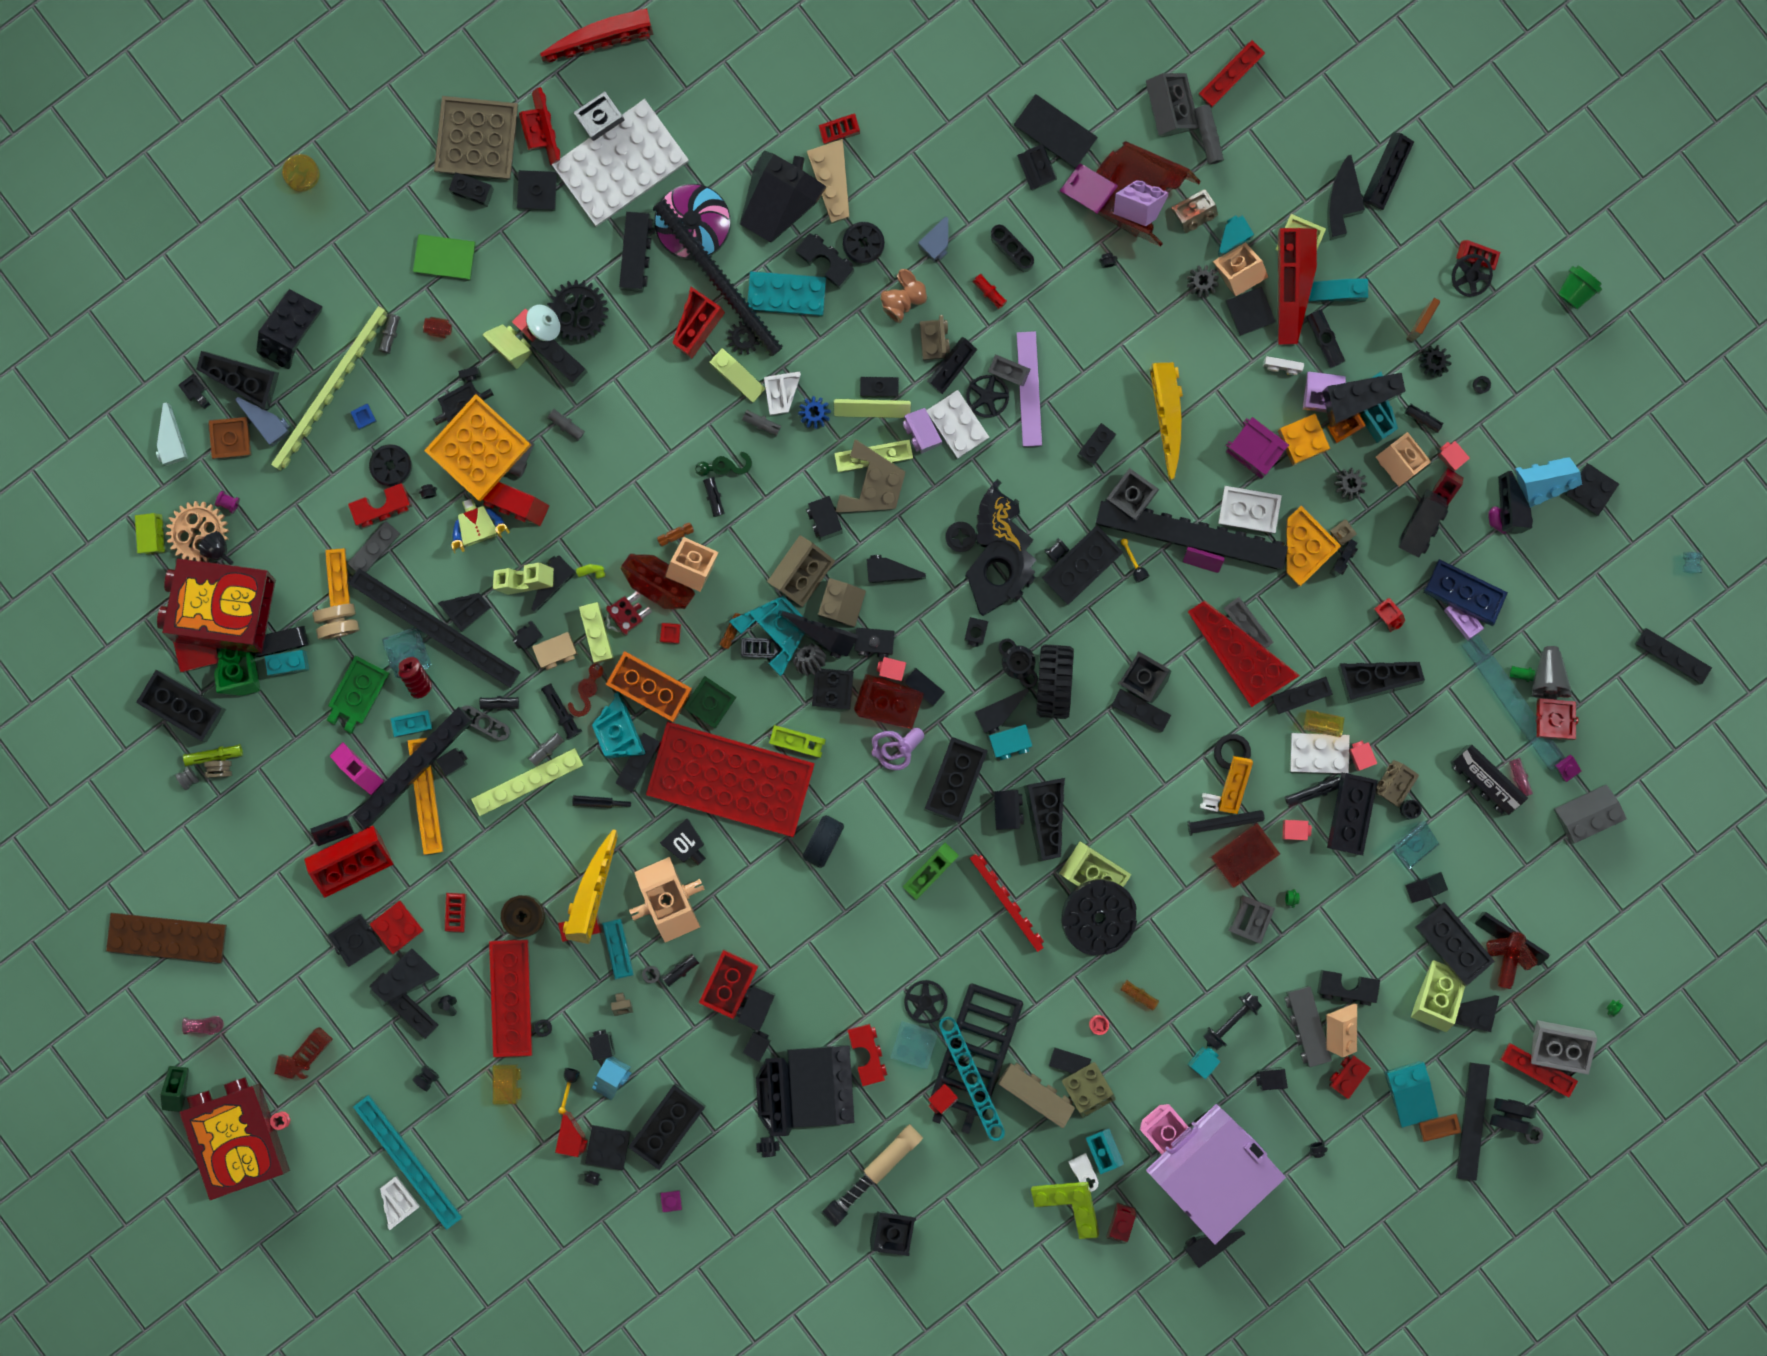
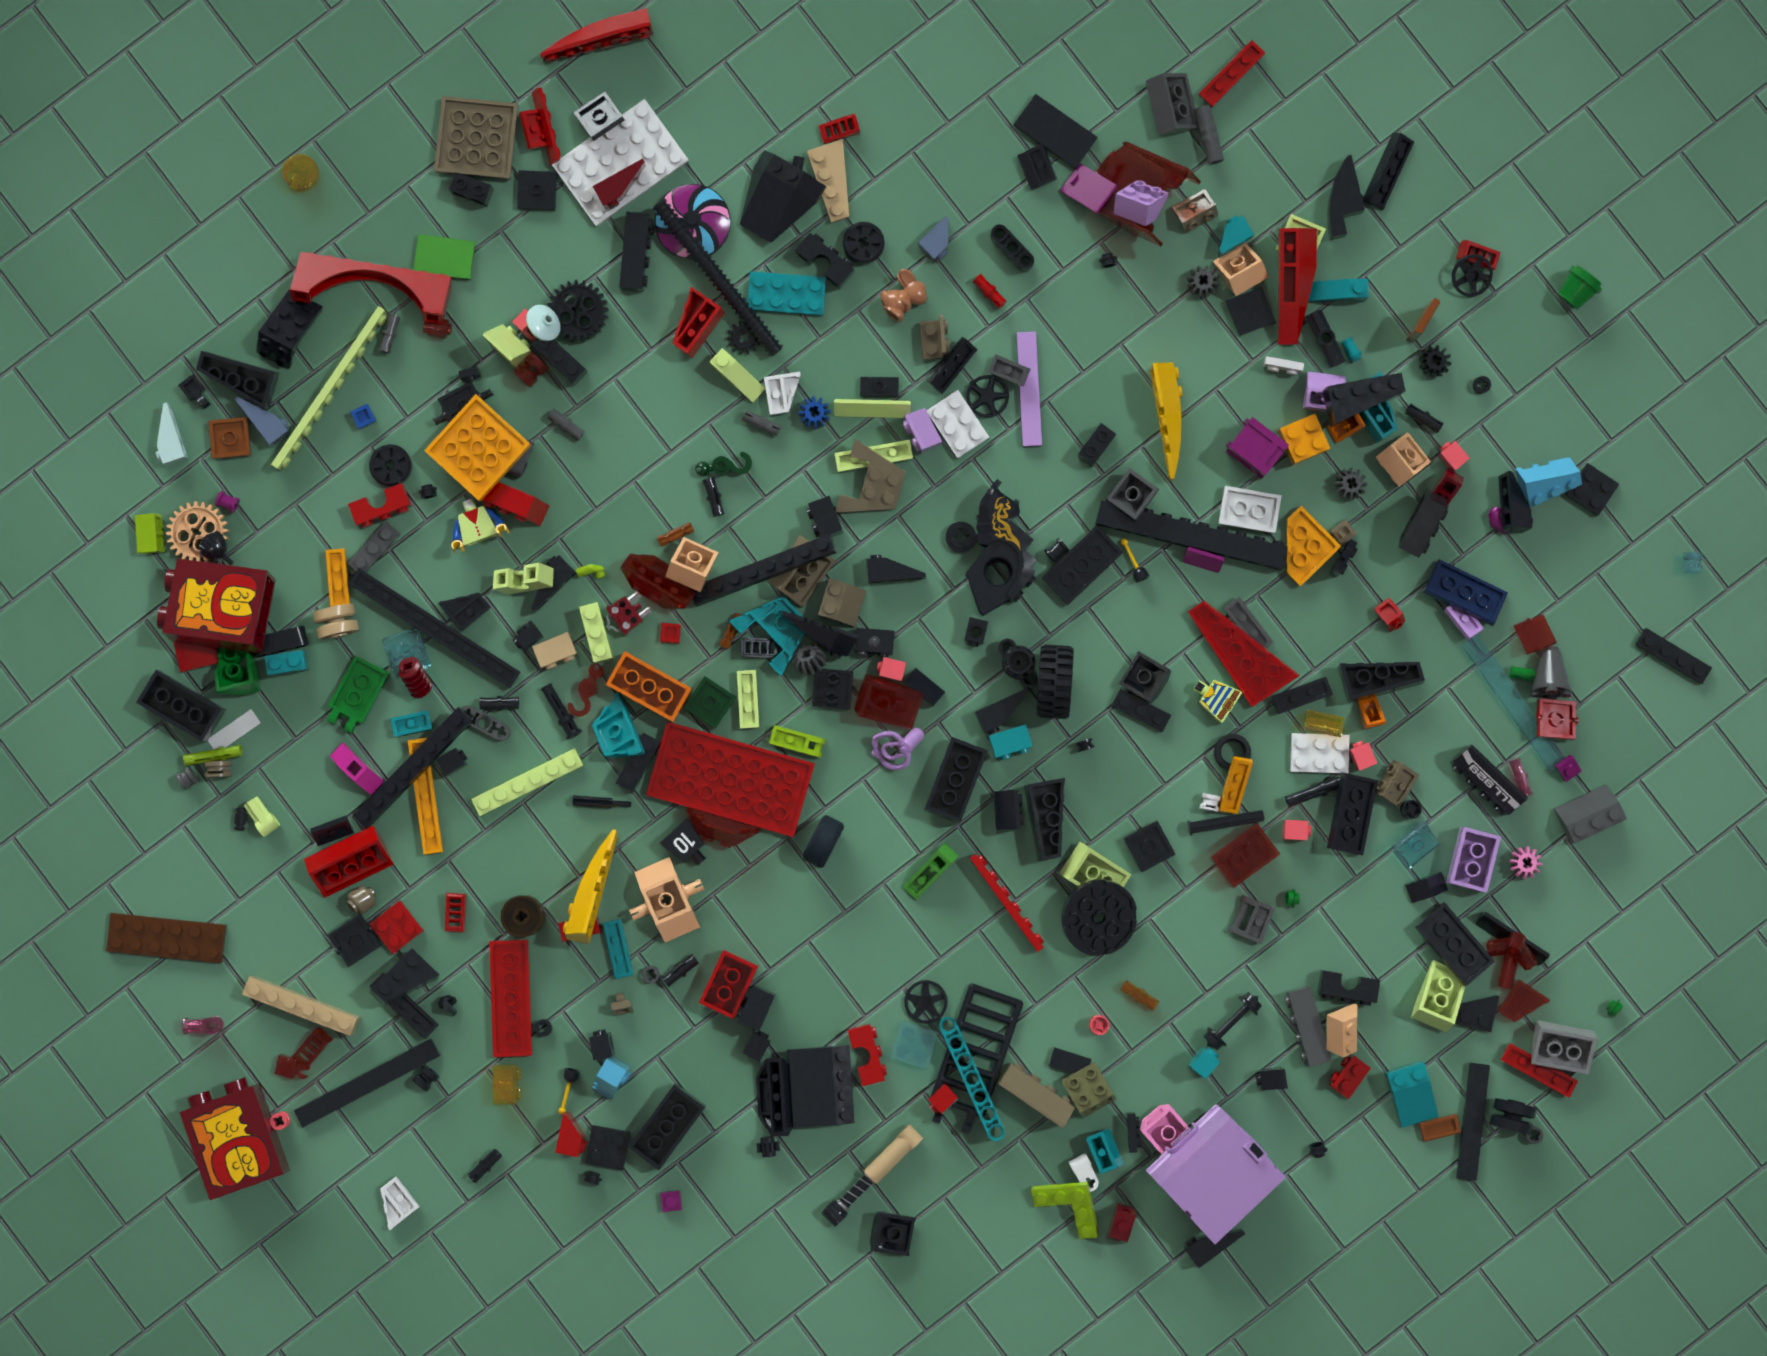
(174, 1089): dark green slope -> none
(234, 730): none -> white sticker
(240, 819): none -> black piece
(264, 821): none -> yellowish green piece
(301, 1005): none -> tan brick
(320, 272): none -> red arch
(361, 900): none -> dark tan head
(367, 1083): none -> black tile
(407, 1162): teal plate -> none
(485, 1165): none -> black axle
(527, 375): none -> clear red wheel
(546, 749): dark grey pin -> none
(615, 187): none -> dark red slope
(720, 829): none -> clear red wedge
(748, 699): none -> yellowish green plate
(765, 569): none -> black plate
(1085, 745): none -> black bush
(1134, 1141): none -> black plate
(1149, 846): none -> black plate
(1217, 698): none -> torso
(1351, 349): none -> teal pin
(1371, 713): none -> orange slope
(1473, 859): none -> lavender brick
(1521, 1001): none -> clear red wing
(1526, 870): none -> bright pink gear
(1535, 634): none -> clear red piece

